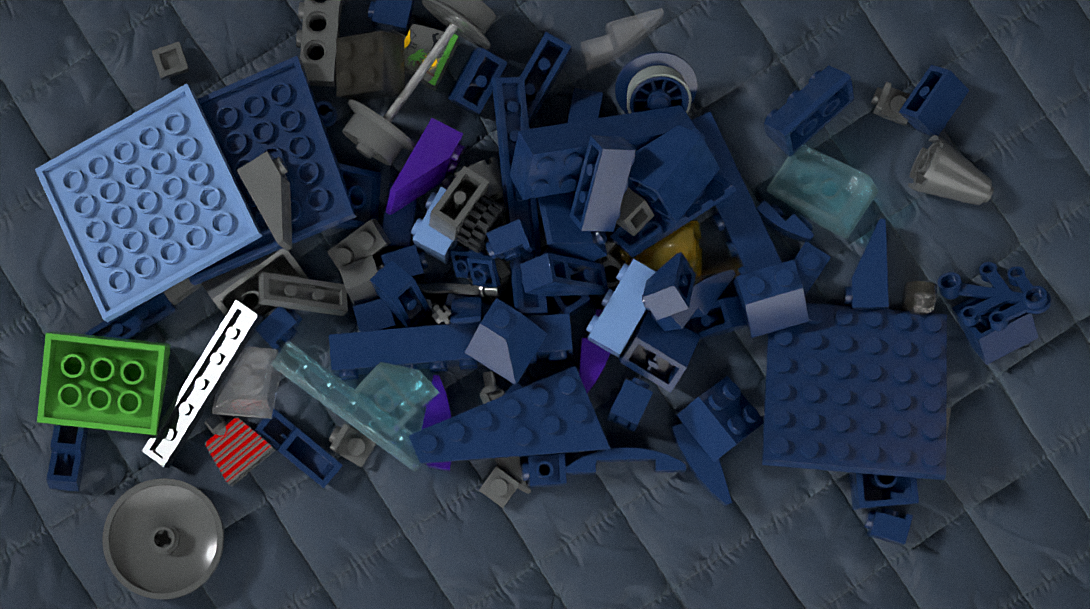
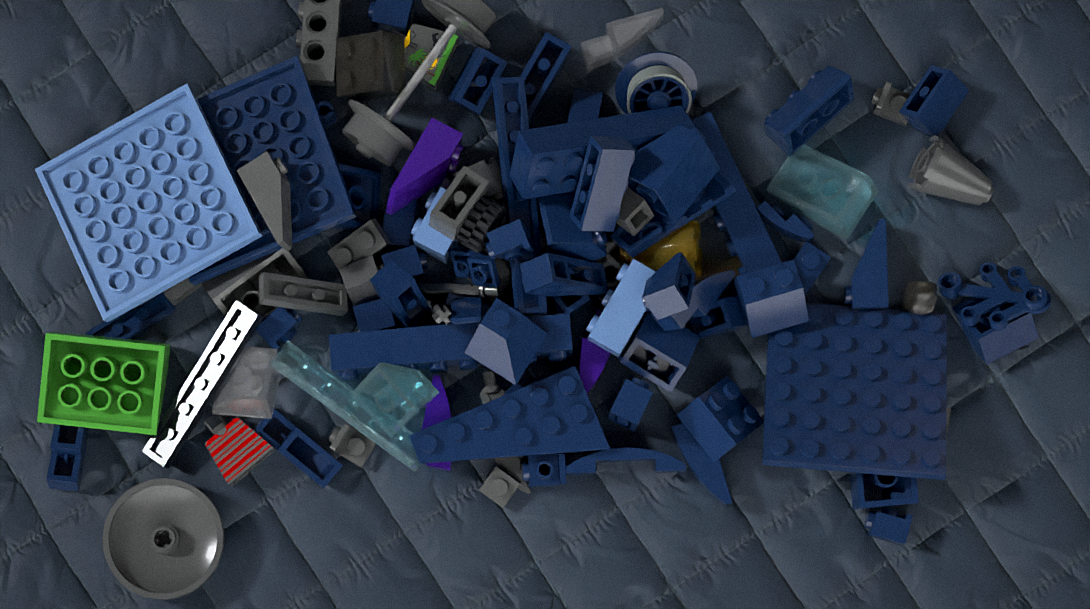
(170, 60): dark grey plate -> none

